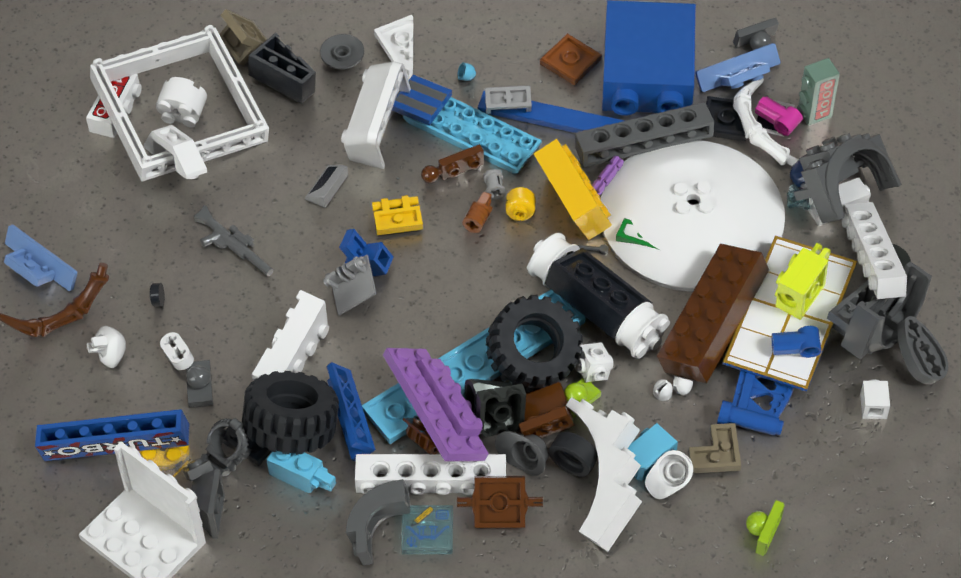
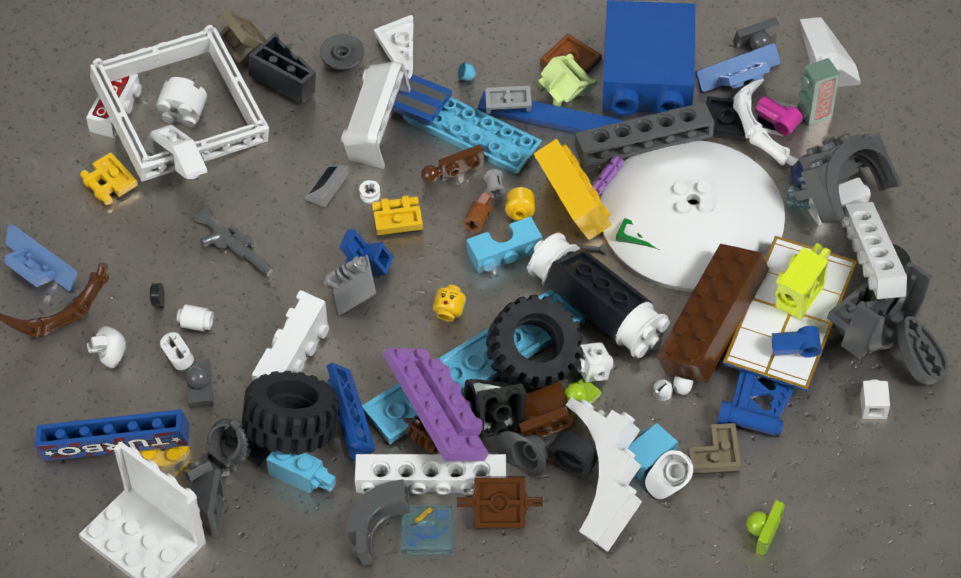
(115, 175): none -> yellow plate
(195, 318): none -> white brick
(367, 186): none -> white bush
(449, 303): none -> yellow head
(489, 254): none -> medium azure arch
(562, 82): none -> yellowish green piece
(823, 44): none -> white wedge

